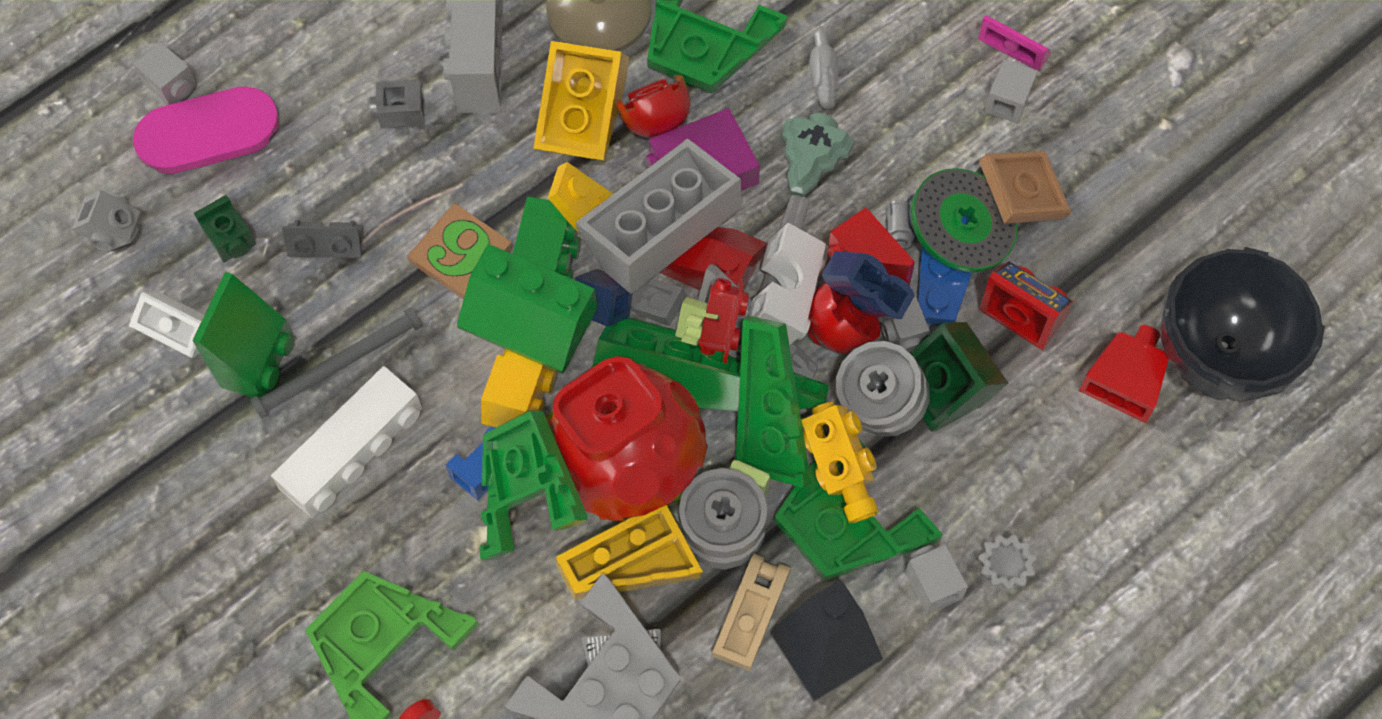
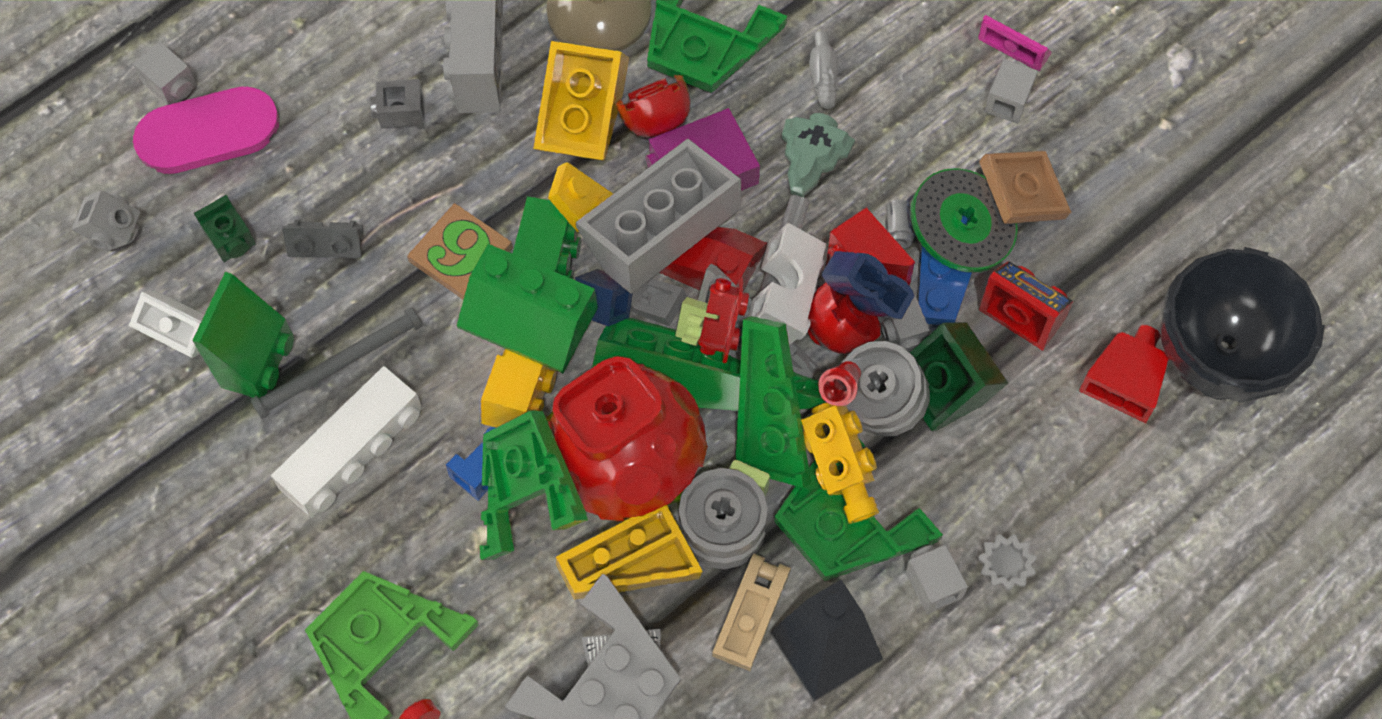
(840, 384): none -> red cone

